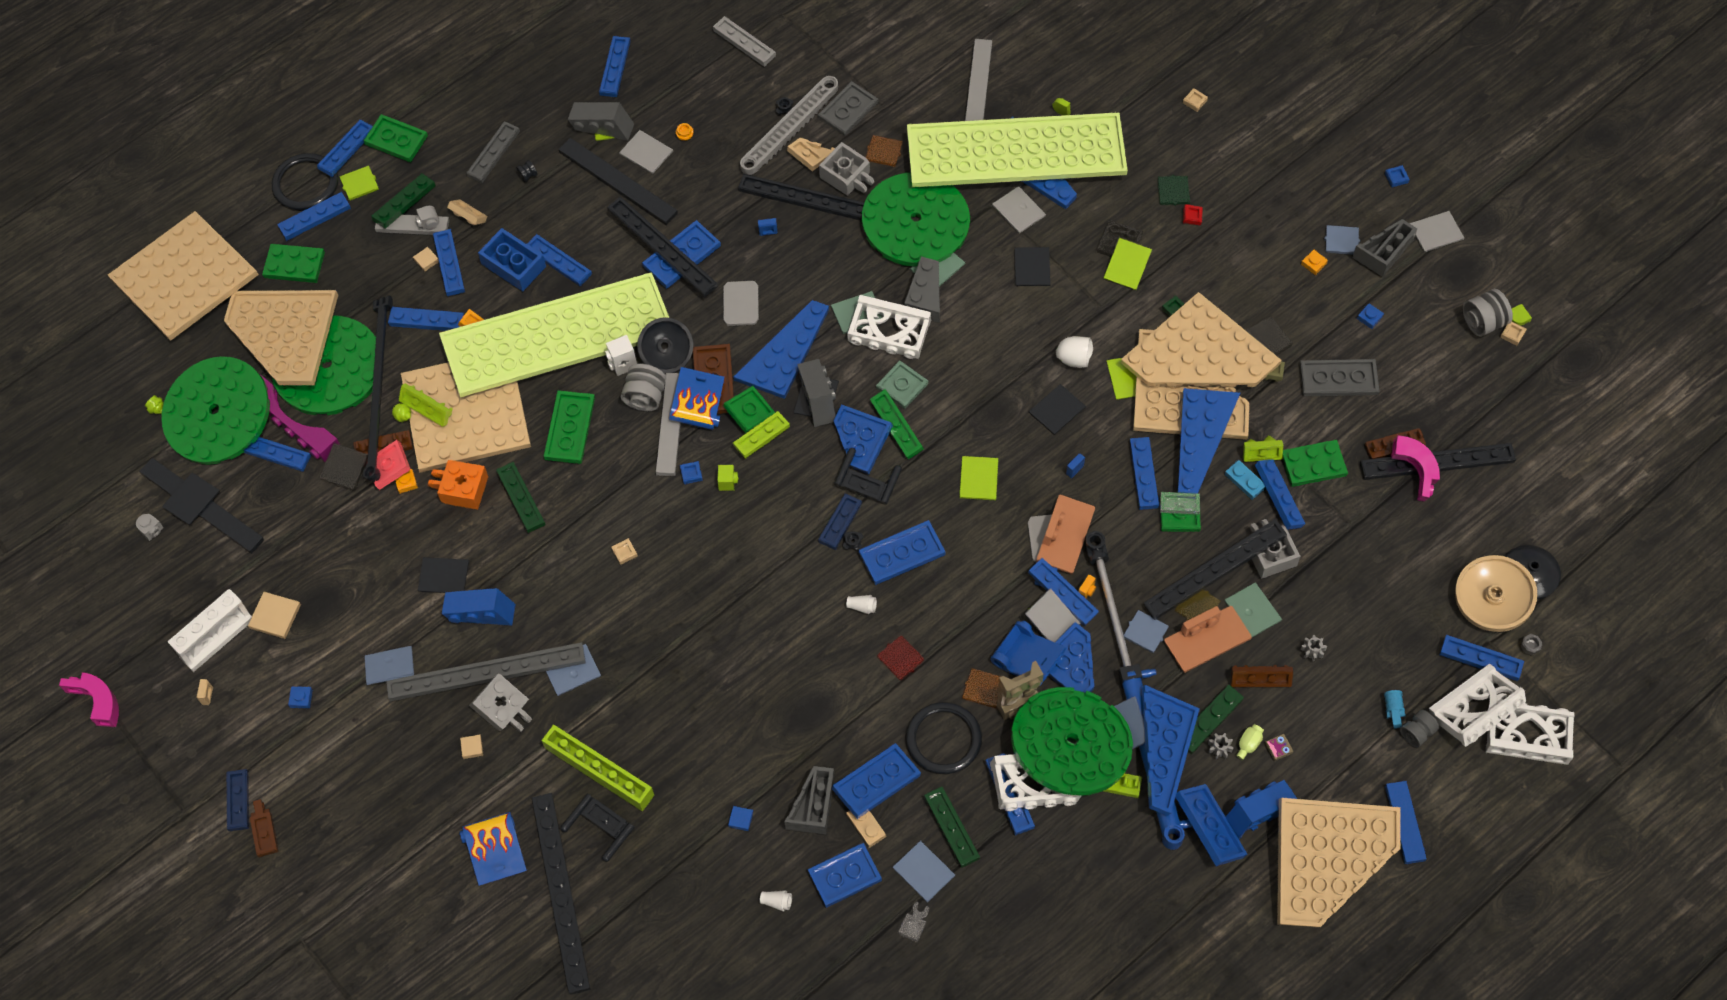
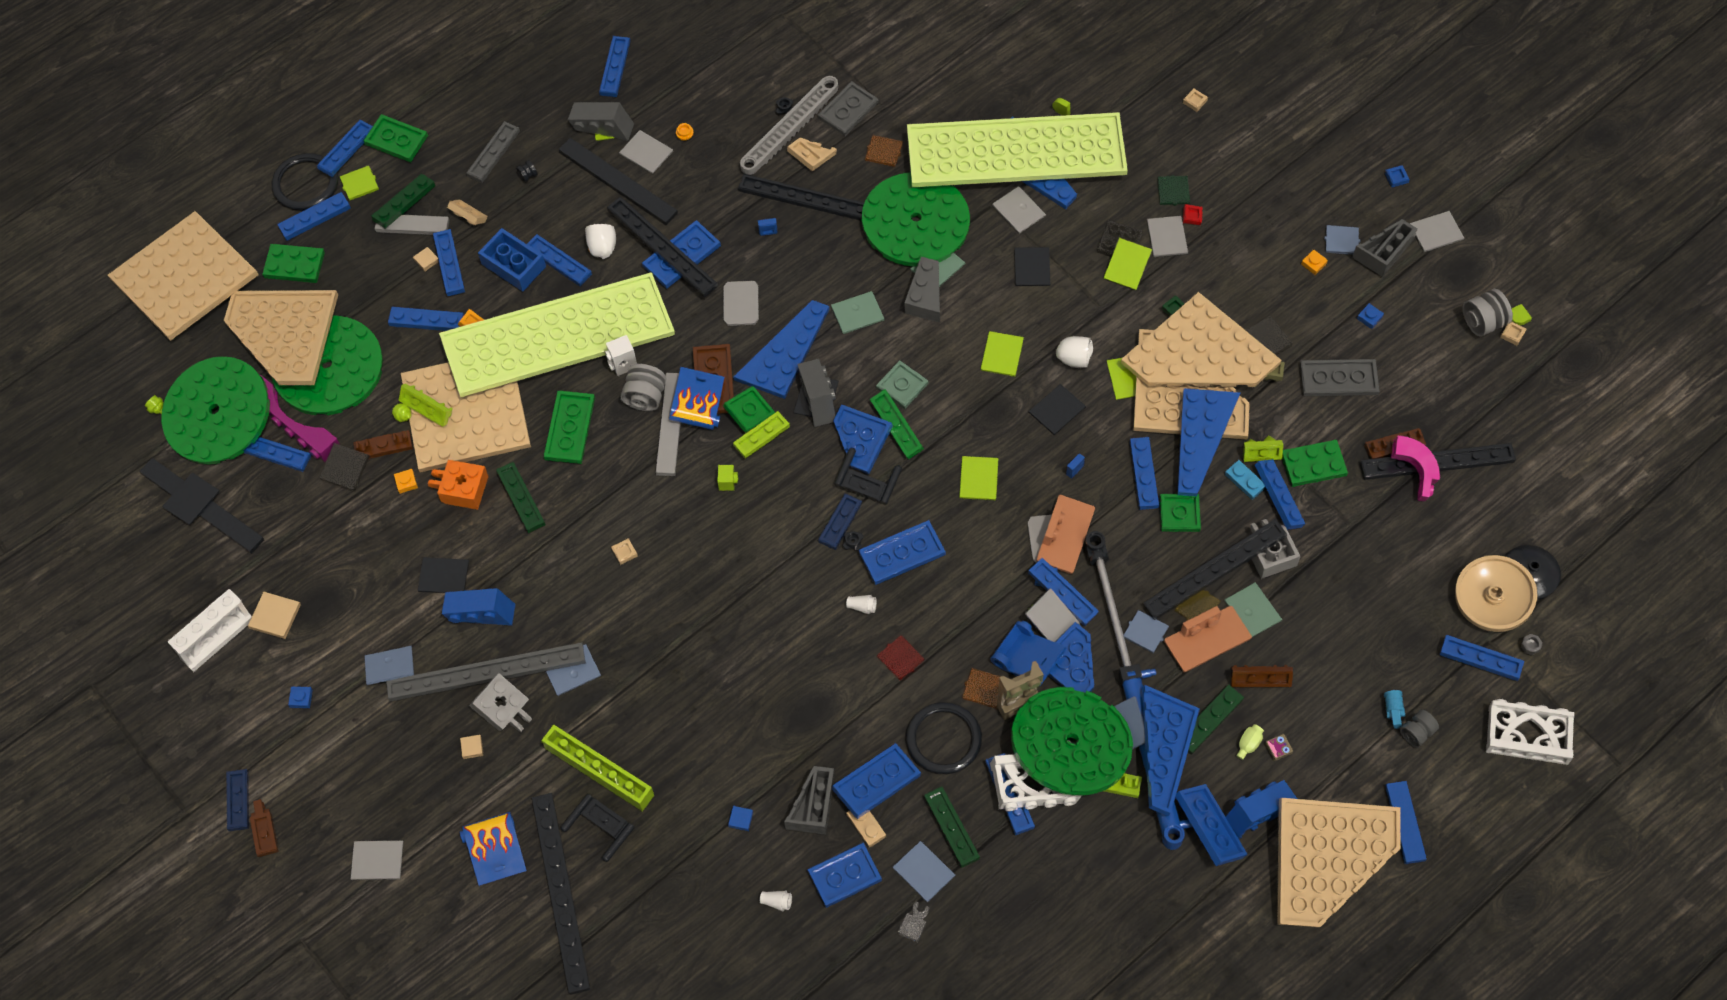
(105, 706): dark pink arch -> none
(148, 526): light grey plate -> none
(204, 692): tan tile -> none
(377, 860): none -> light grey piece
(380, 306): black hinge -> none
(391, 463): coral plate -> none
(427, 217): light grey plate -> none
(600, 240): none -> white piece
(678, 340): black dish -> none
(691, 472): blue tile -> none
(744, 41): light grey plate -> none
(846, 170): light grey hinge -> none
(888, 309): white fence -> none
(979, 80): light grey tile -> none
(1002, 353): none -> lime piece
(1088, 587): light orange plate -> none
(1167, 236): none -> light grey piece
(1179, 503): clear plate -> none
(1222, 739): light grey gear -> none
(1317, 651): light grey gear -> none
(1479, 722): white fence -> none

